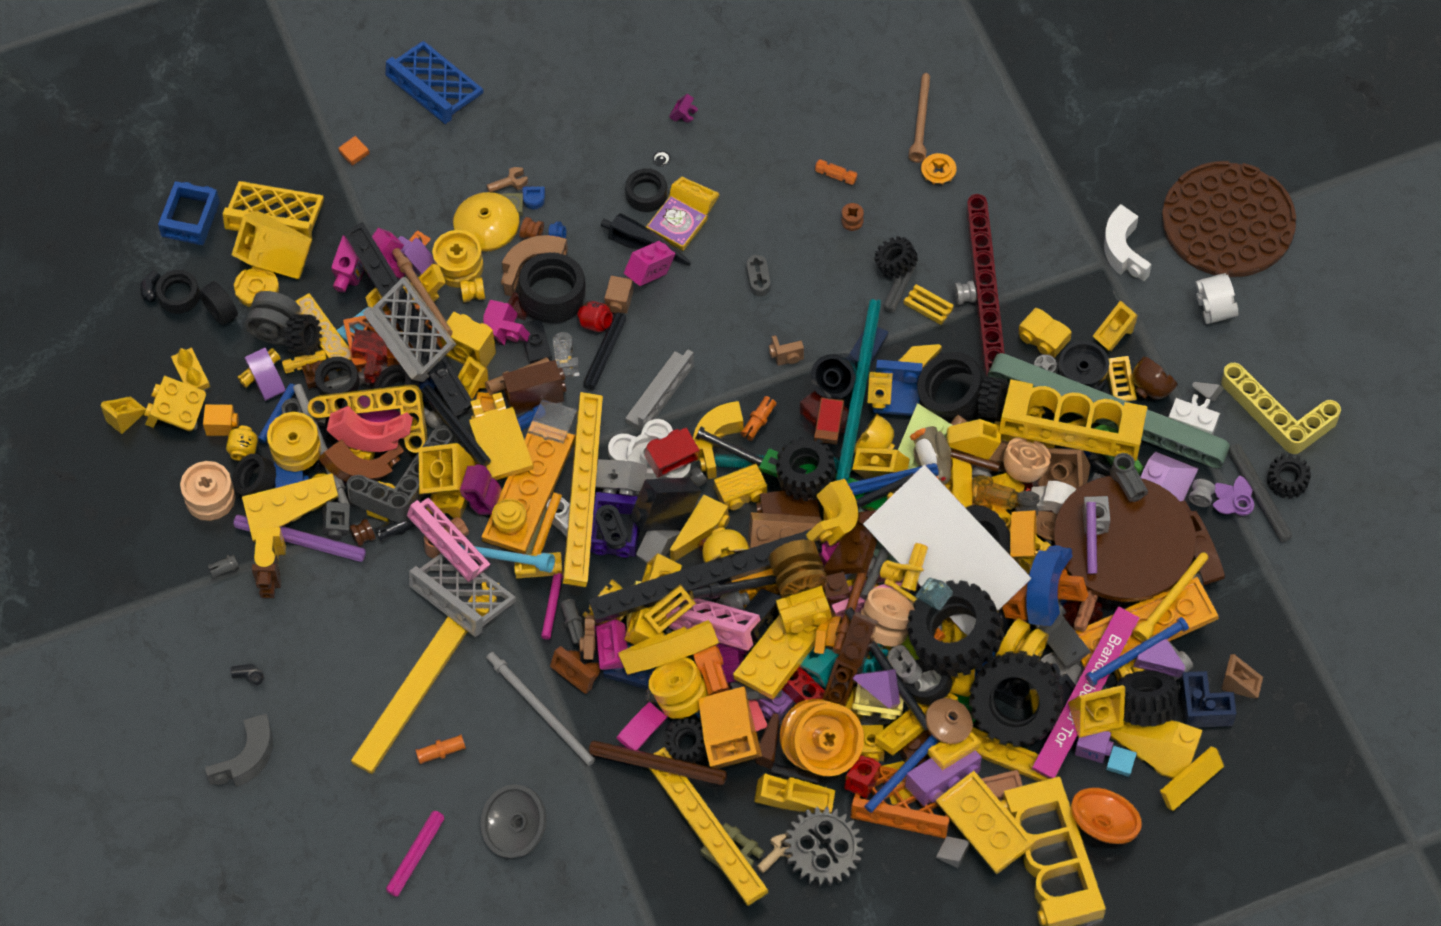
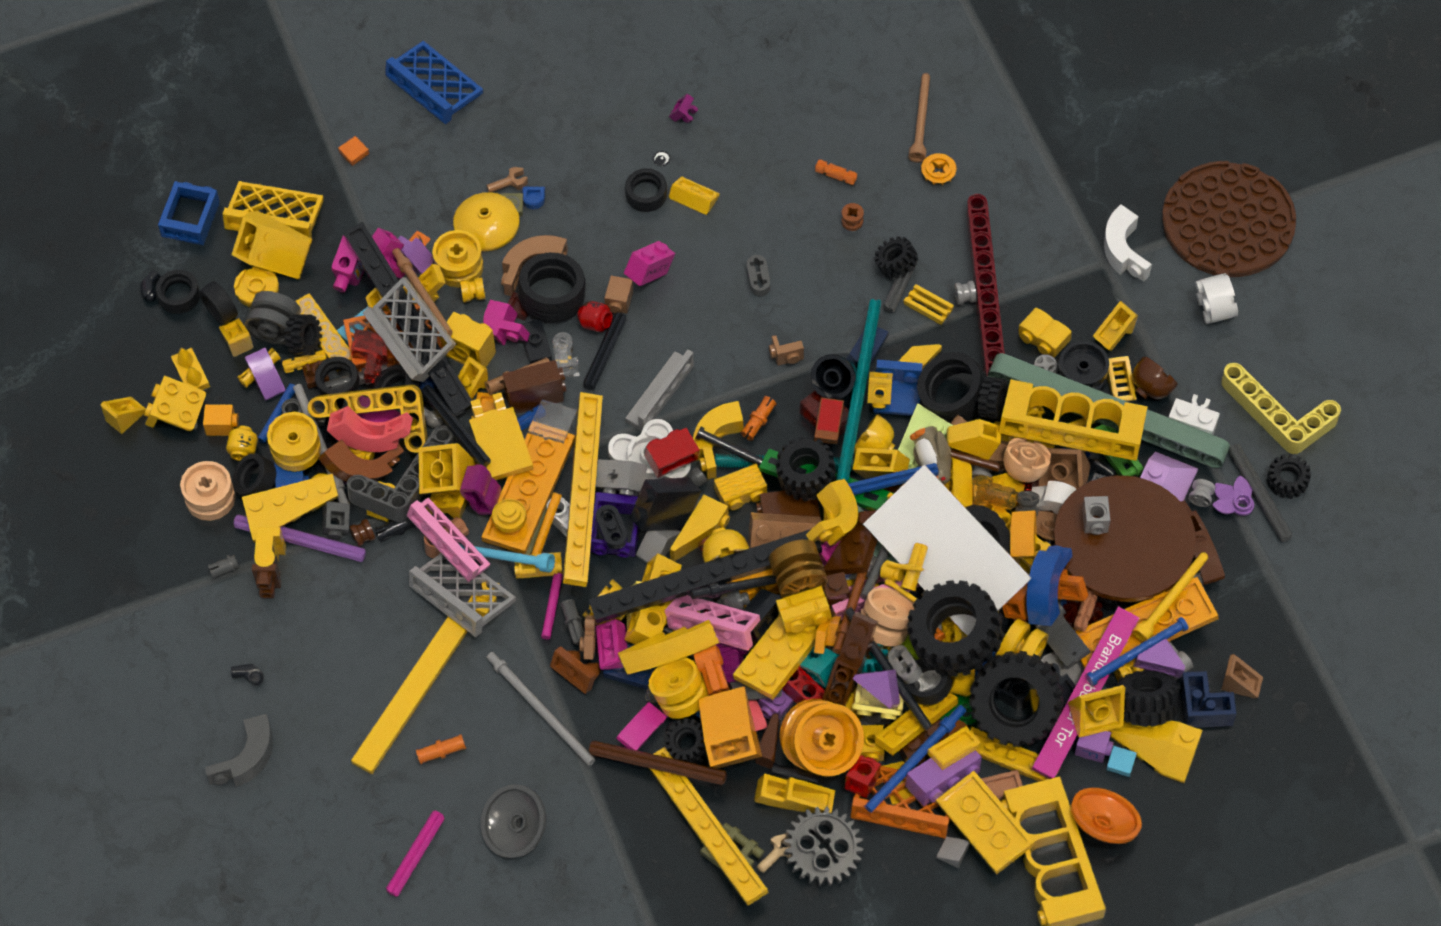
(236, 337): none -> yellow slope
(531, 228): dark orange wheel -> none
(557, 230): blue plate -> none
(636, 236): black piece -> none
(653, 621): yellow tile -> none
(677, 222): tile -> none
(881, 492): black bar -> none
(934, 593): clear light blue slope -> none
(943, 727): medium nougat dish -> none
(1091, 537): medium lavender bar -> none
(1128, 478): dark grey piece -> none
(1192, 778): yellow tile -> none
(1210, 391): light grey slope -> none

